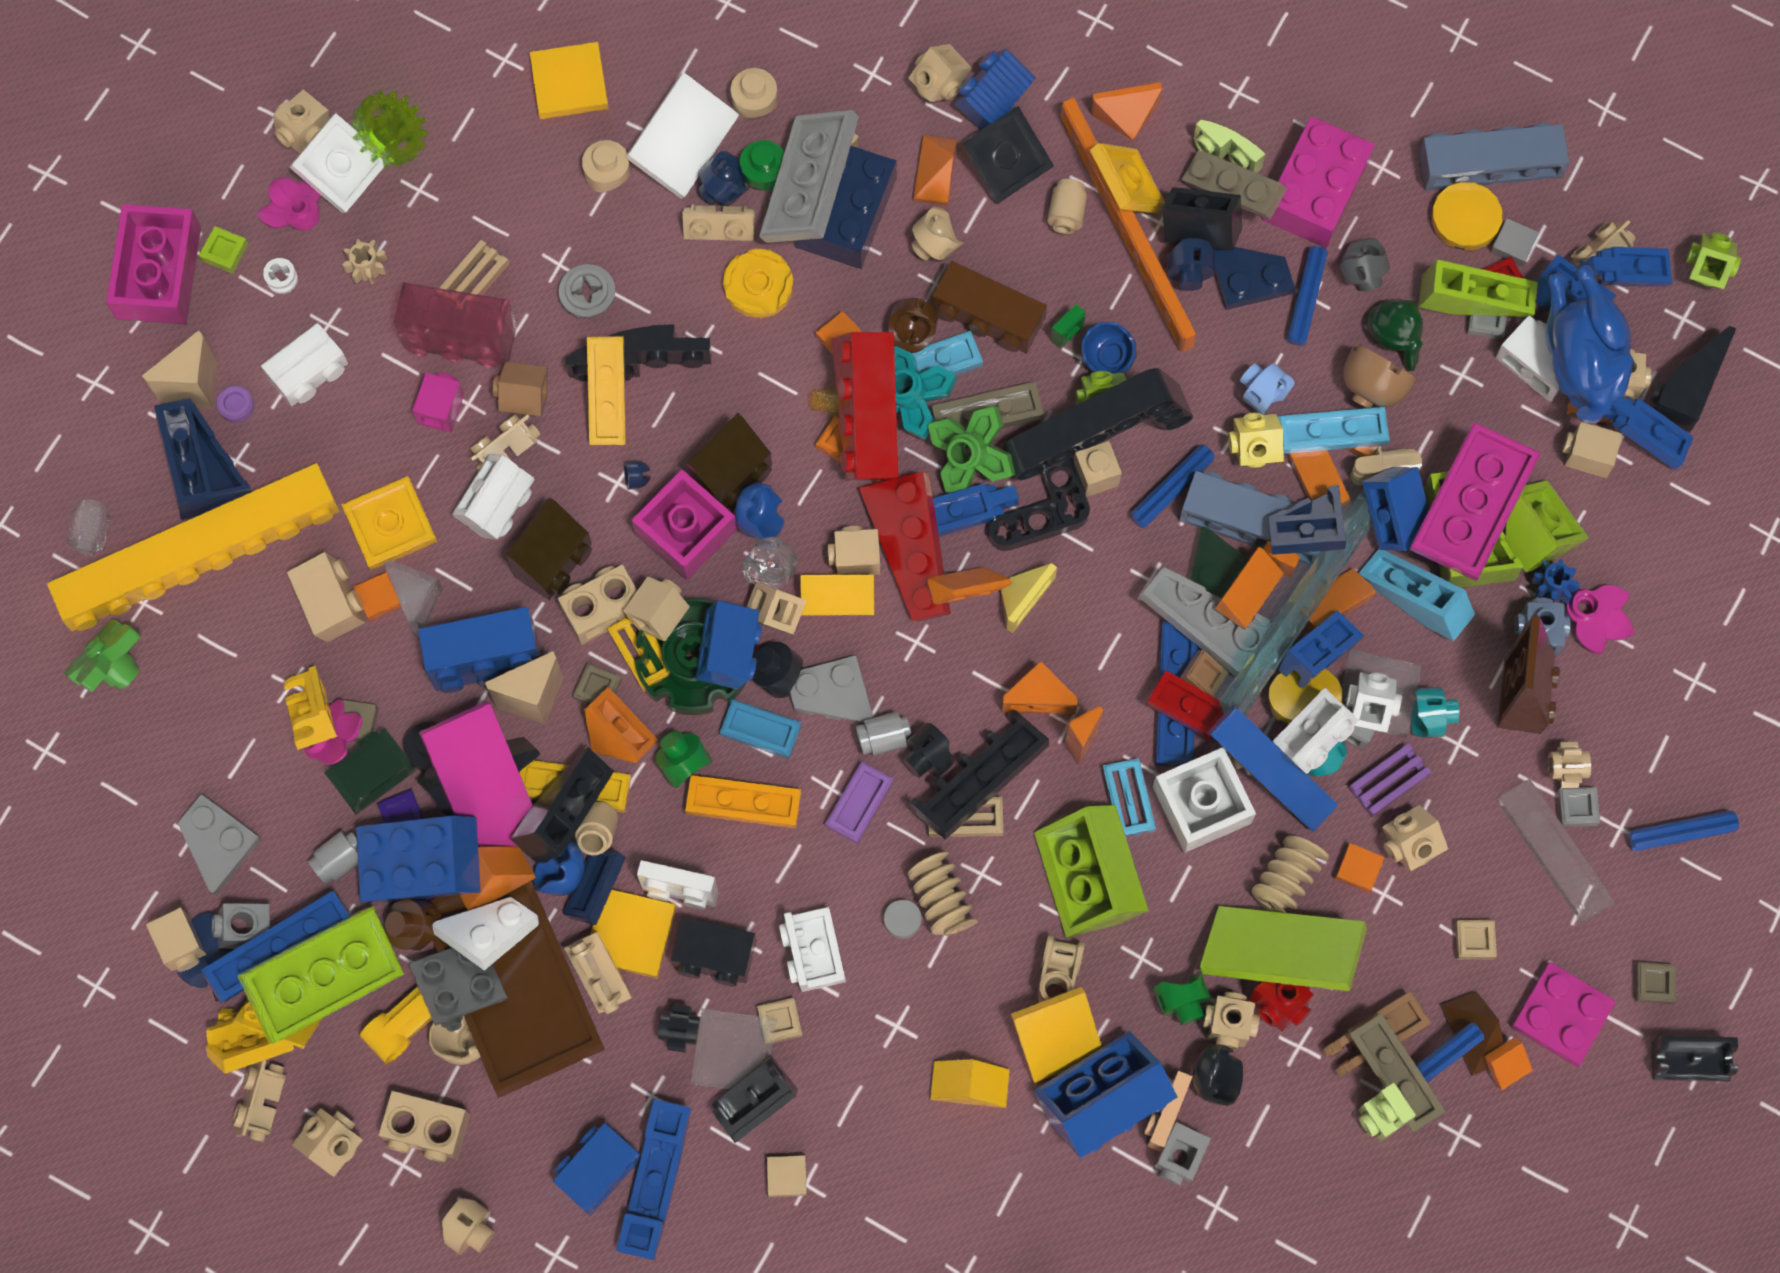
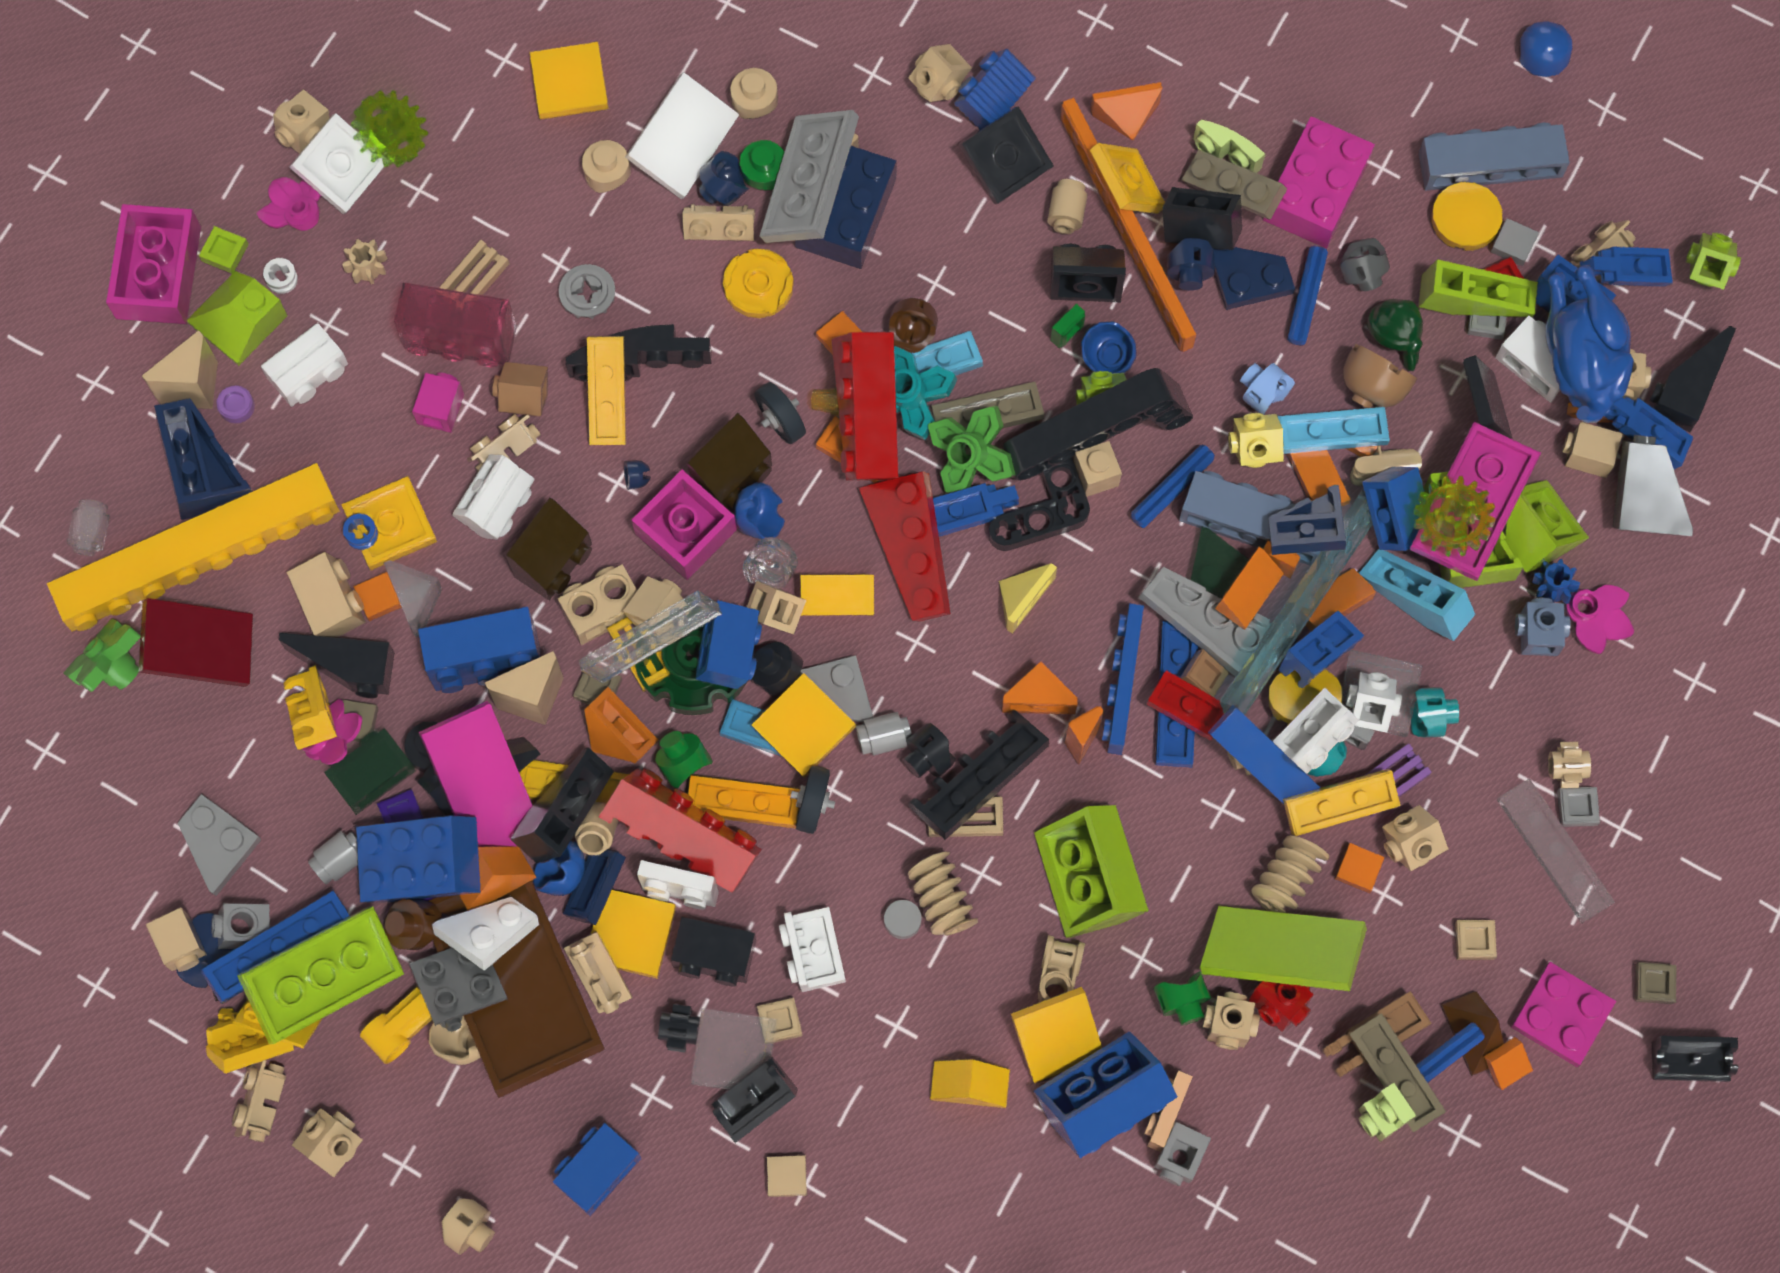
(195, 642): none -> dark red tile
(238, 316): none -> lime slope
(352, 523): none -> blue bush
(354, 663): none -> black slope
(427, 1118): tan brick -> none
(650, 637): none -> clear tile
(654, 1180): blue slope -> none
(681, 828): none -> wedge
(780, 413): none -> black wheel
(804, 725): none -> yellow tile
(812, 799): none -> black wheel
(855, 551): tan brick -> none
(859, 802): medium lavender tile -> none
(934, 235): tan piece -> none
(935, 170): orange slope -> none
(966, 585): orange slope -> none
(988, 308): reddish brown brick -> none
(1087, 273): none -> black slope
(1120, 694): none -> blue plate
(1135, 828): medium azure tile -> none
(1203, 800): white brick -> none
(1218, 1075): black hair -> none
(1341, 802): none -> yellow tile
(1452, 501): none -> clear neon green gear
(1486, 396): none -> black tile
(1529, 681): reddish brown slope -> none
(1545, 49): none -> blue hair
(1649, 491): none -> slope
(1683, 830): blue axle -> none

